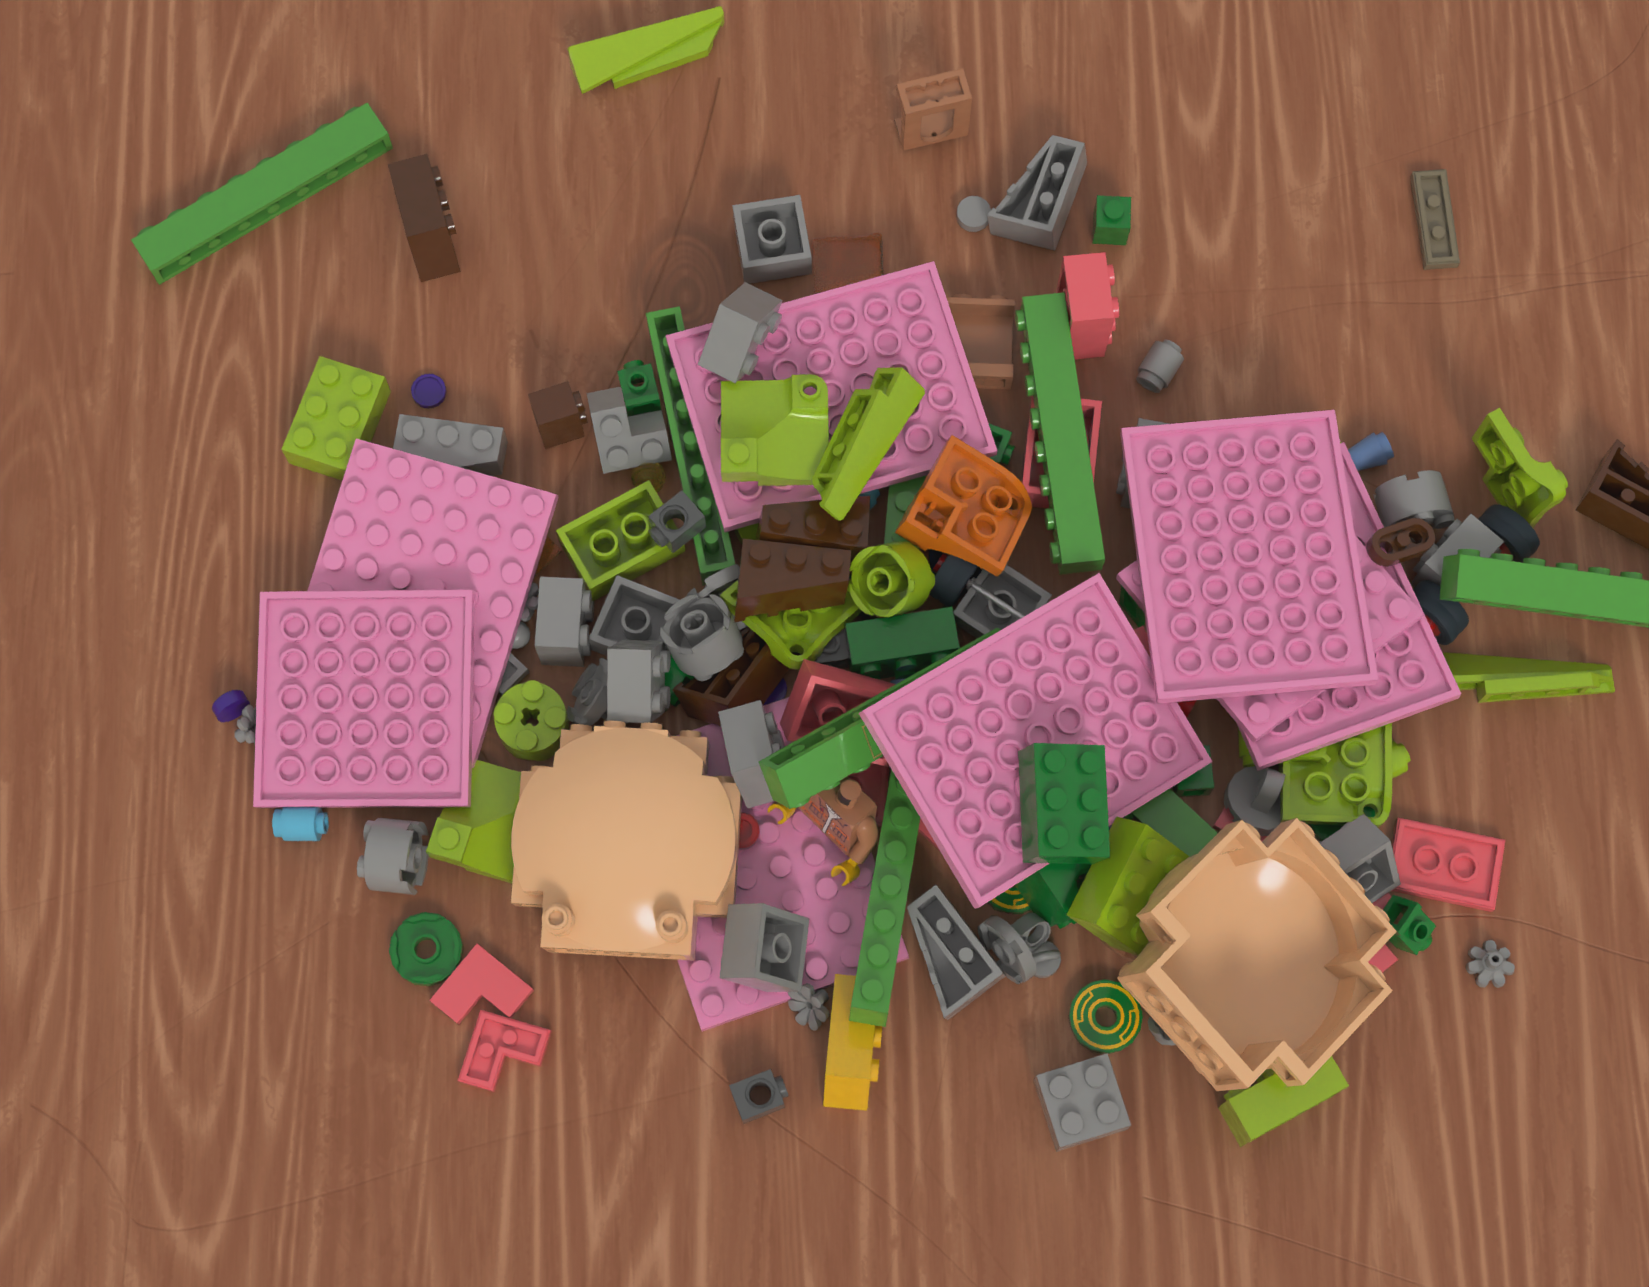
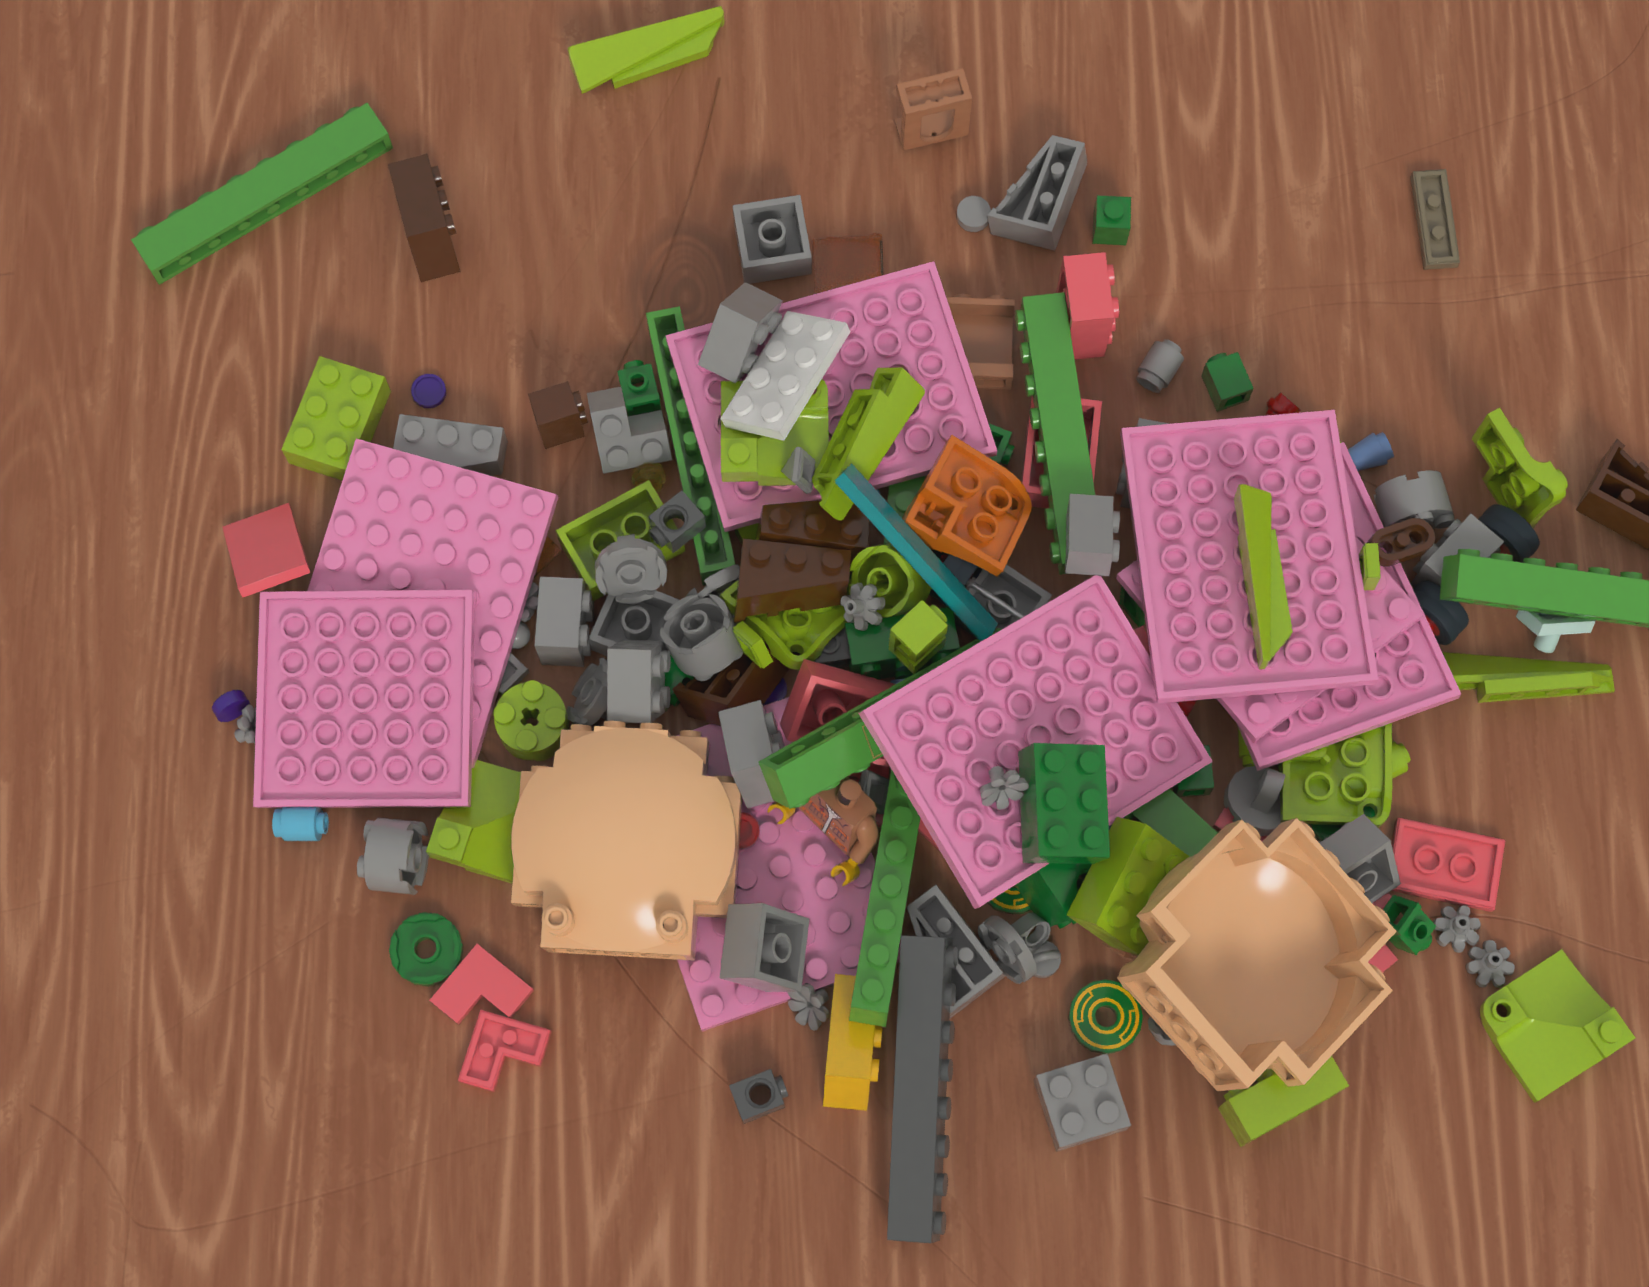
(265, 550): none -> coral tile
(630, 569): none -> light grey tile
(752, 645): none -> lime tile
(785, 375): none -> white plate
(800, 469): none -> light grey slope
(862, 606): none -> light grey plant
(875, 787): none -> light grey slope
(916, 552): none -> teal tile
(918, 635): none -> lime brick
(921, 1089): none -> dark grey brick
(1002, 787): none -> light grey plant
(1090, 535): none -> light grey brick
(1226, 380): none -> green brick
(1262, 572): none -> lime wedge
(1281, 405): none -> red plate
(1370, 565): none -> lime tile
(1457, 928): none -> light grey plant
(1551, 627): none -> light aqua tile
(1552, 1026): none -> lime slope

